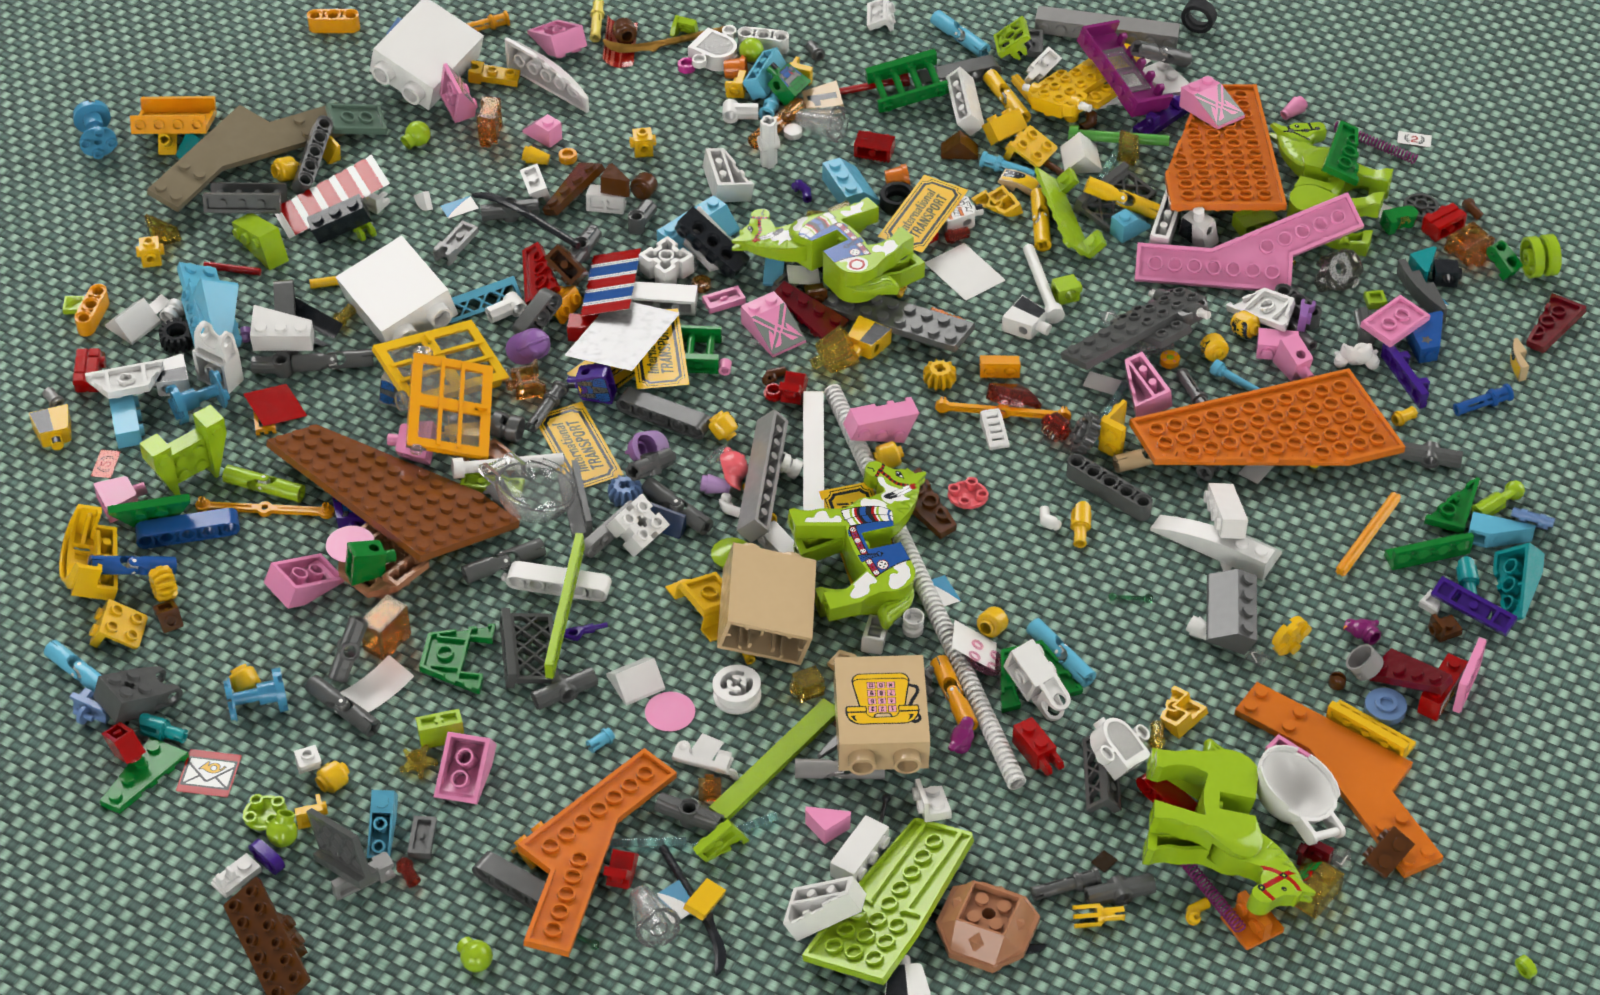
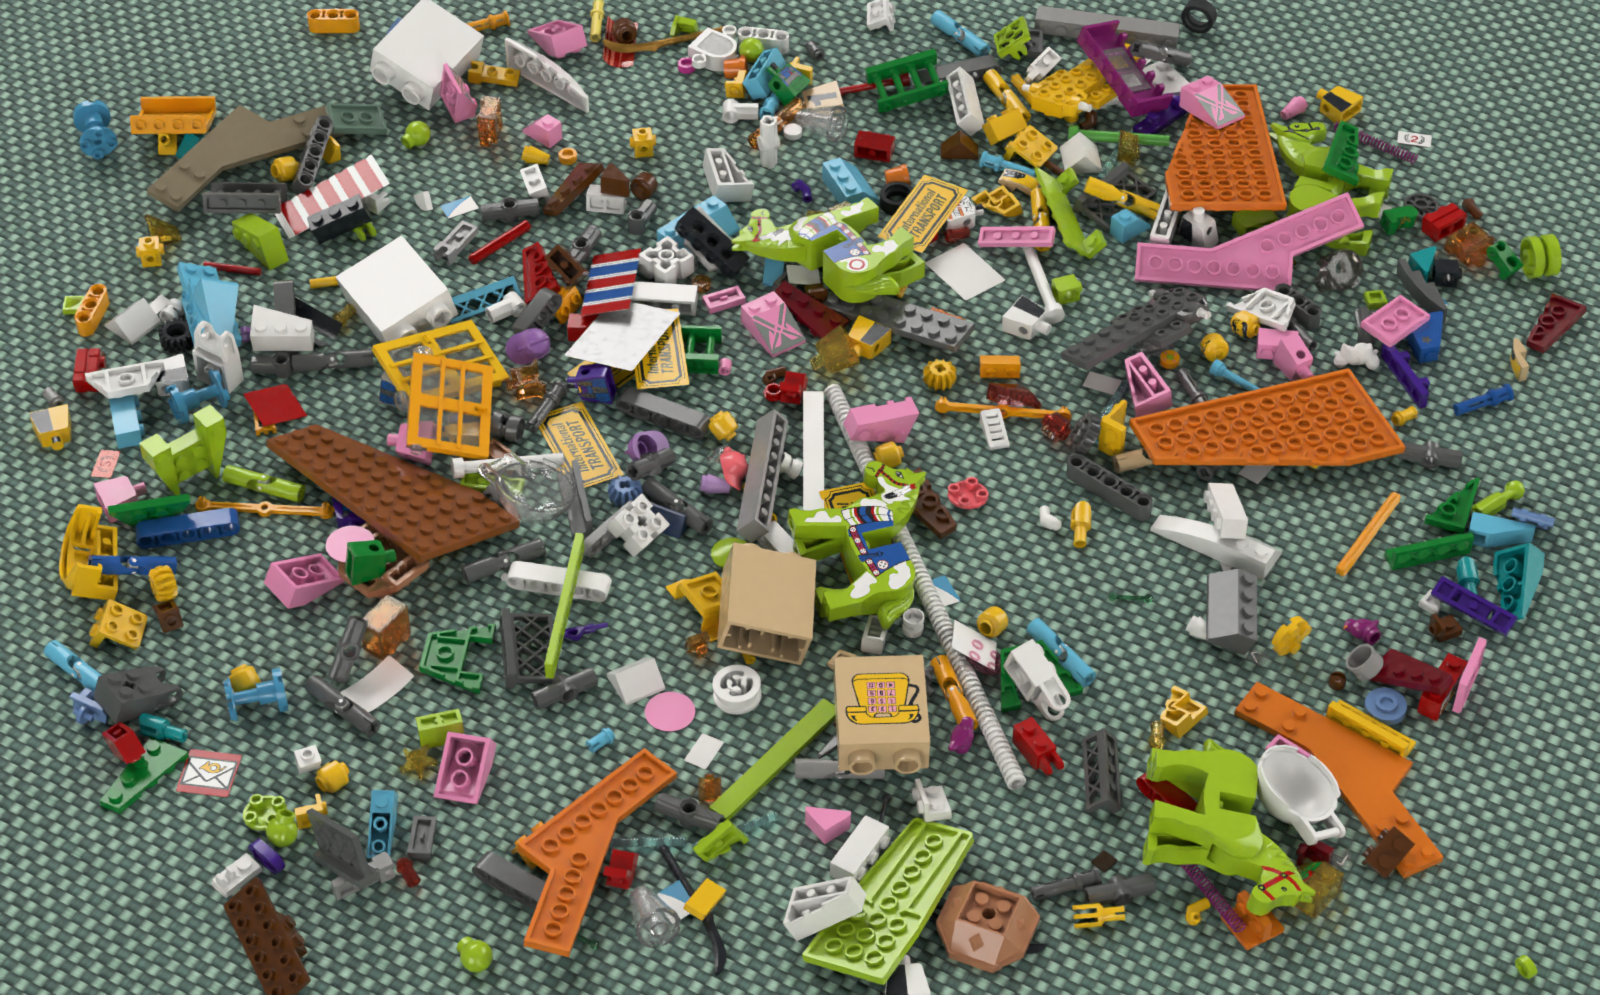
(499, 242): none -> red axle
(530, 216): black piece -> none
(698, 644): none -> clear orange tile
(721, 764): white piece -> none
(727, 505): white arm -> none
(807, 684): clear yellow brick -> none
(1017, 236): none -> bright pink plate
(1107, 316): clear sticker -> none
(1119, 746): white piece -> none
(1305, 315): medium lavender plate -> none
(1339, 103): none -> yellow torso

